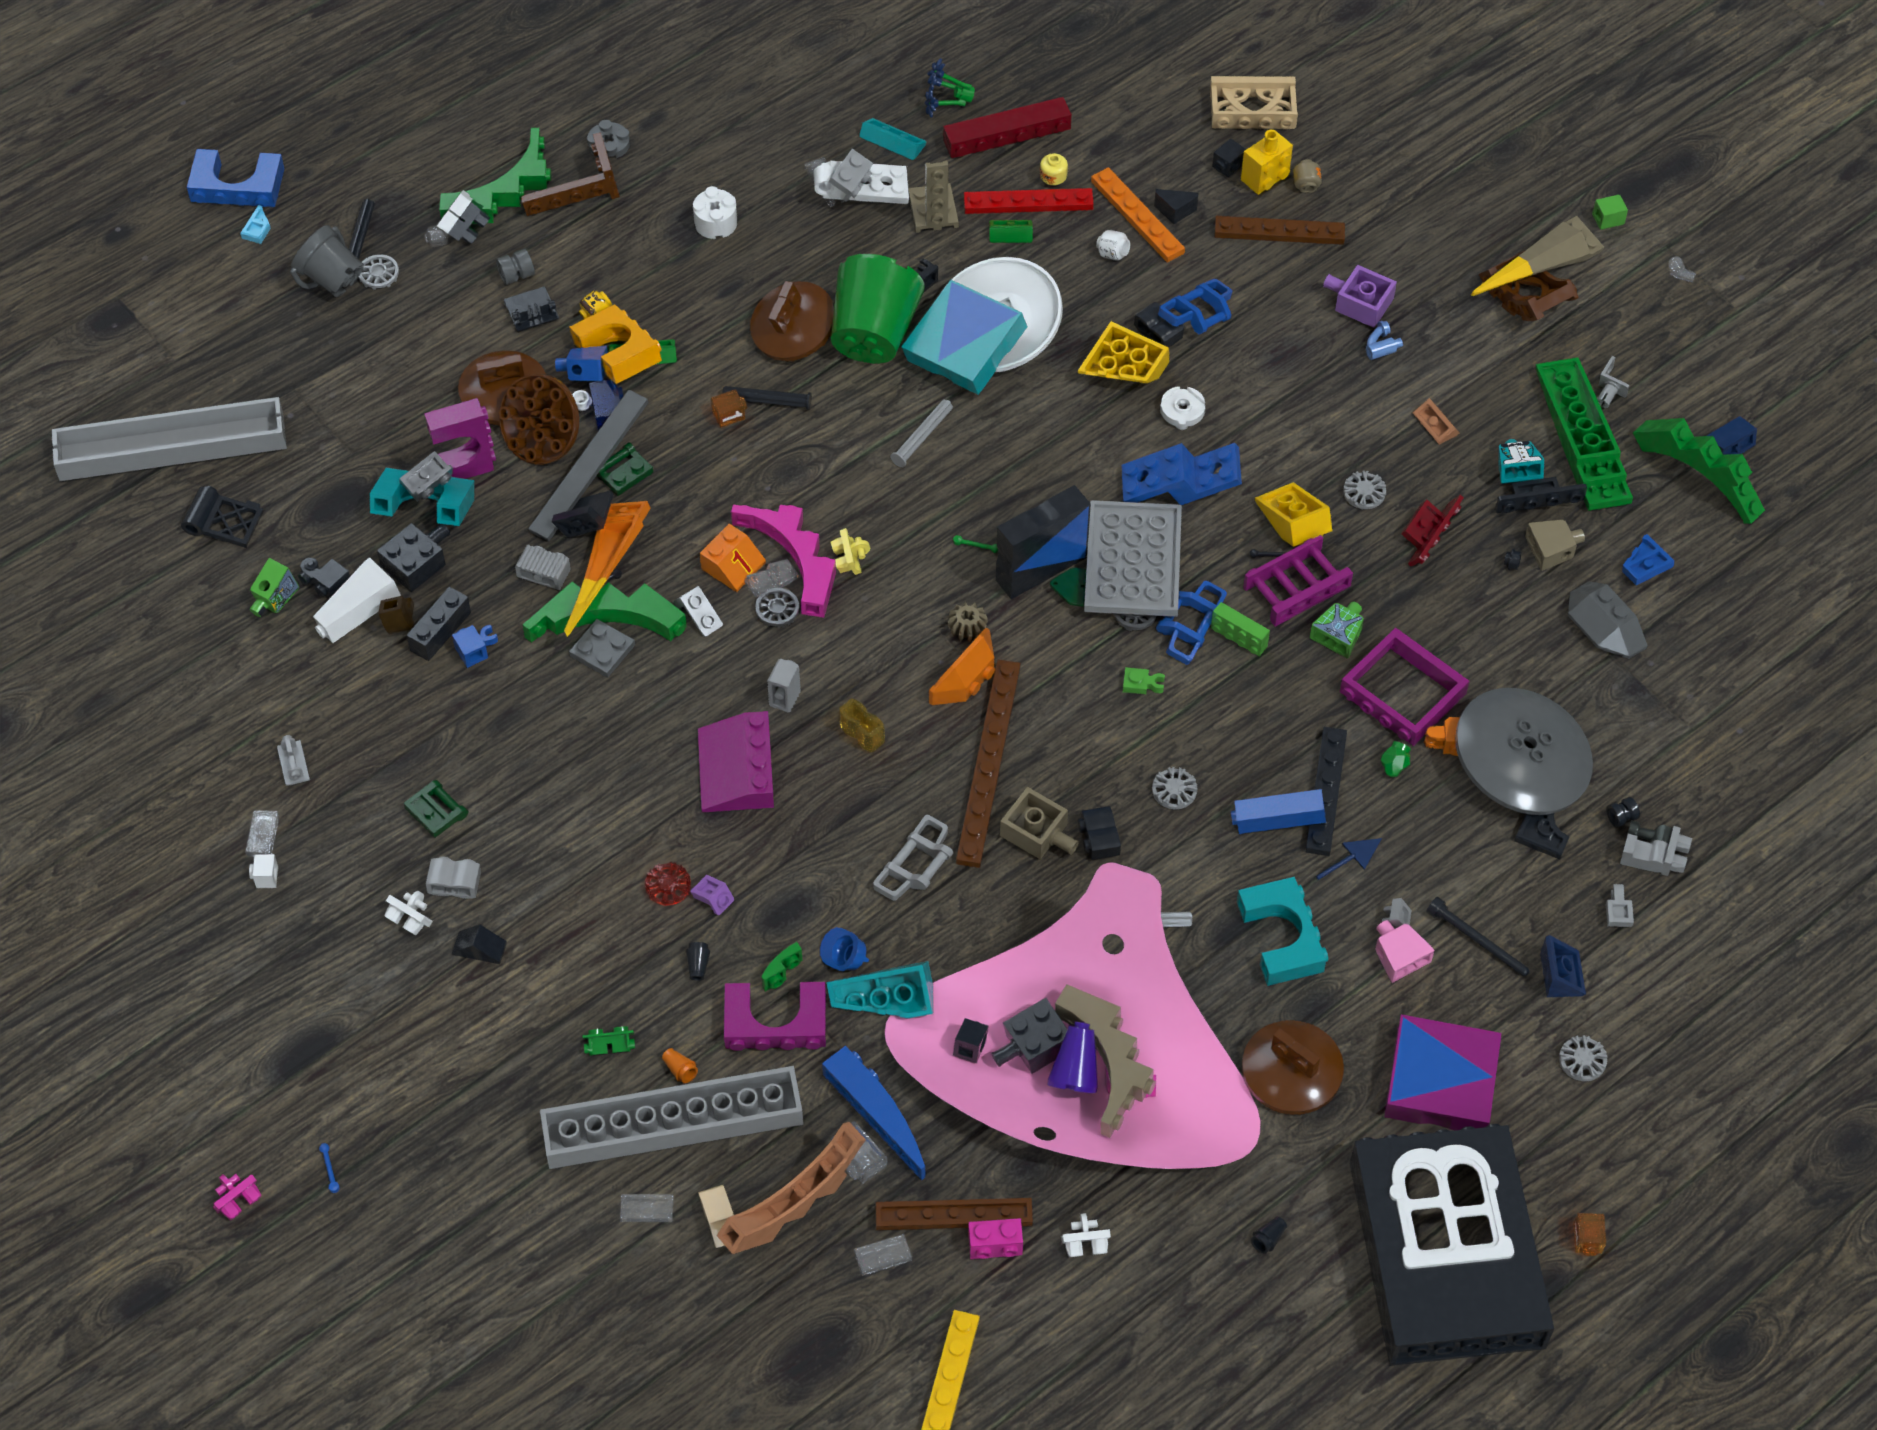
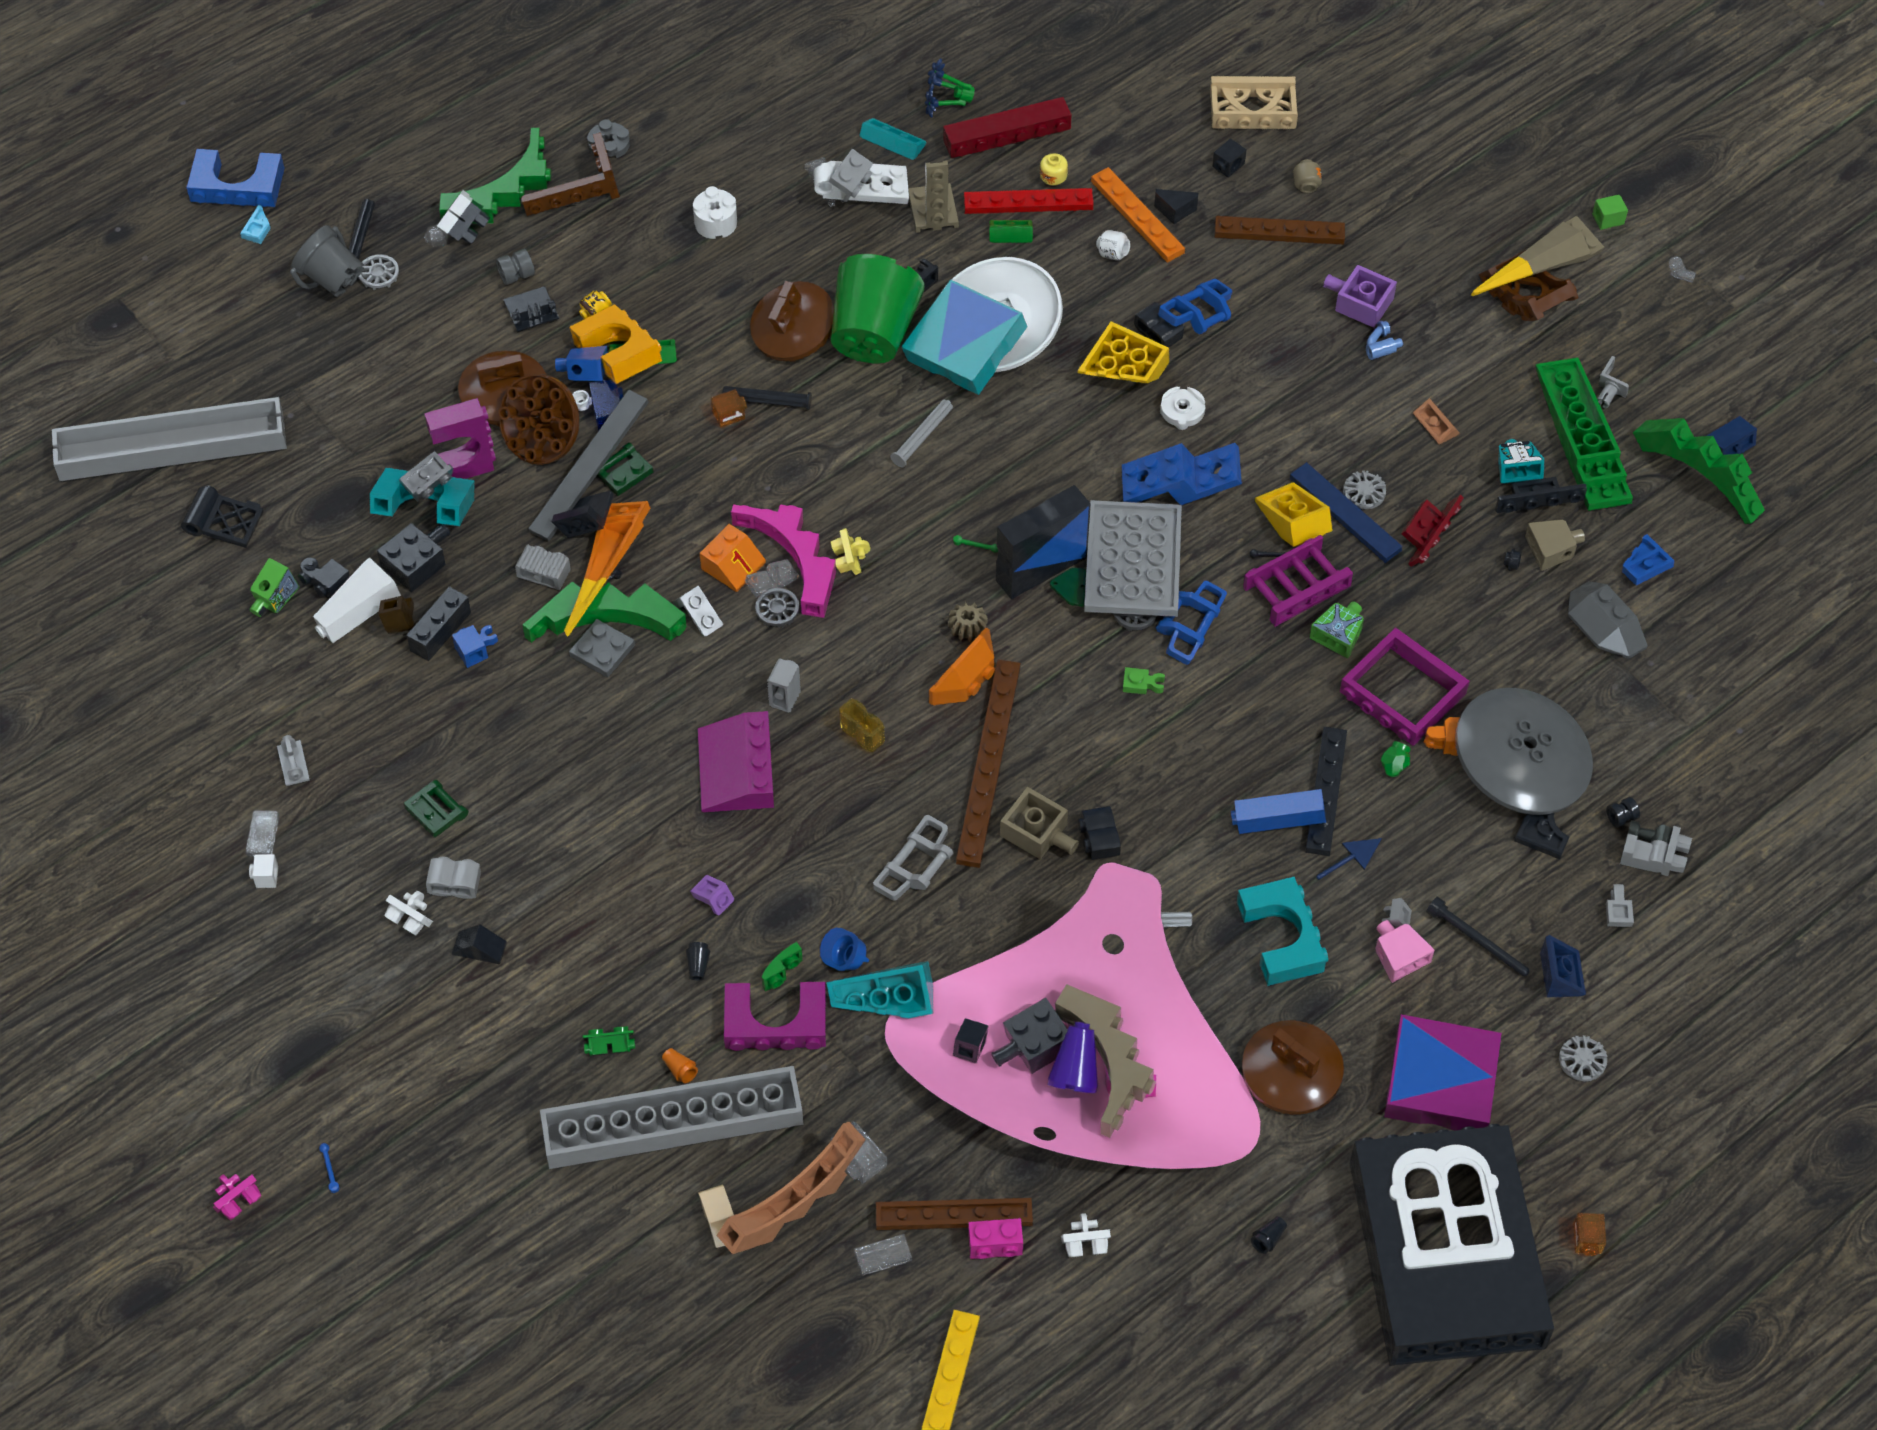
(647, 1207): clear plate -> none
(667, 883): clear red wheel -> none
(874, 1104): blue slope -> none
(1174, 788): light grey wheel -> none
(1240, 629): bright green piece -> none
(1266, 162): yellow brick -> none
(1347, 513): none -> dark blue tile

